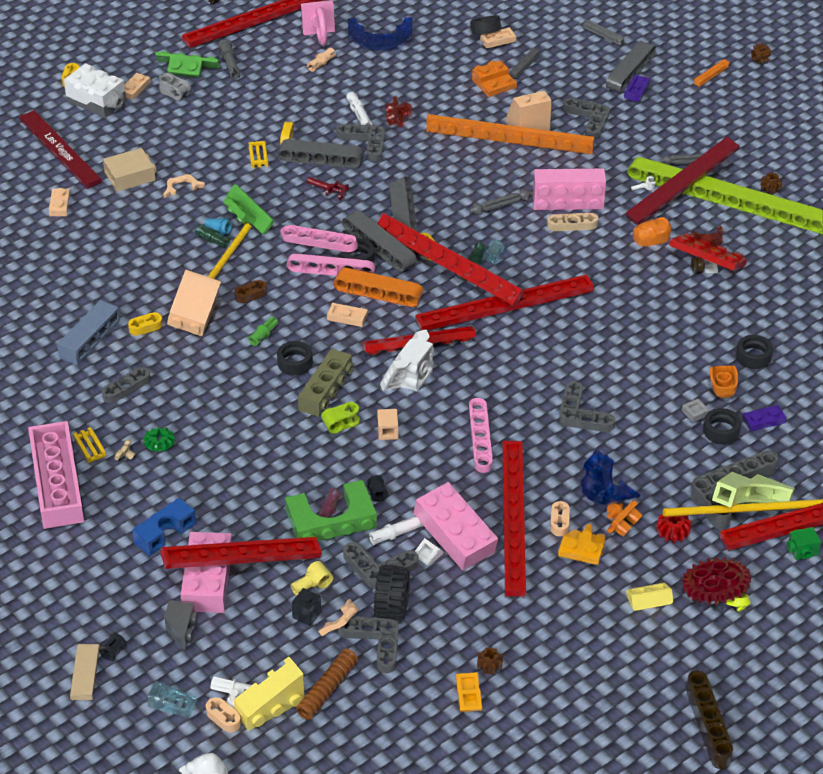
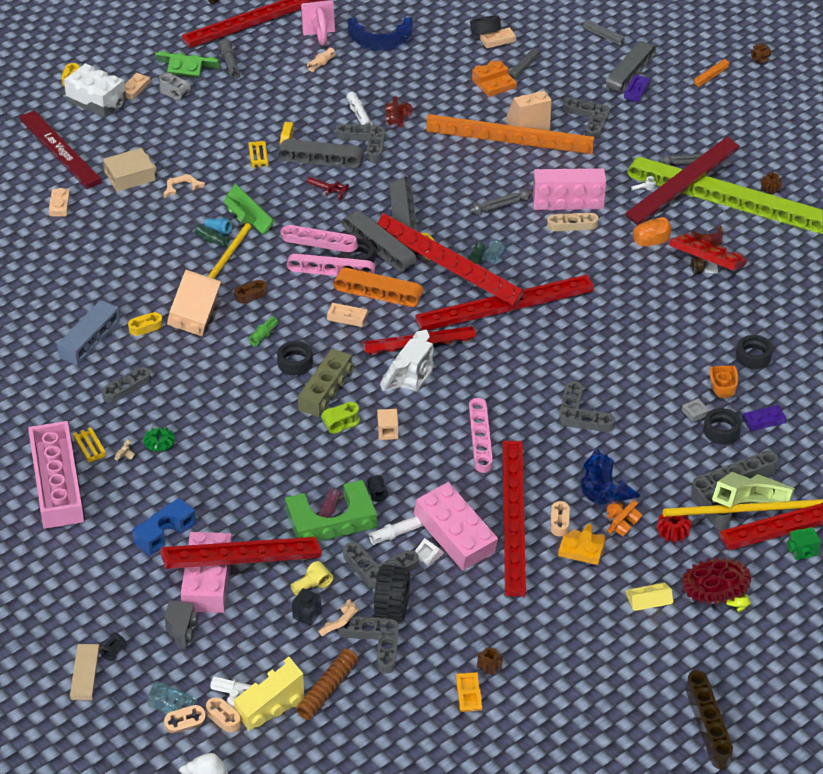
(186, 724): none -> light nougat beam

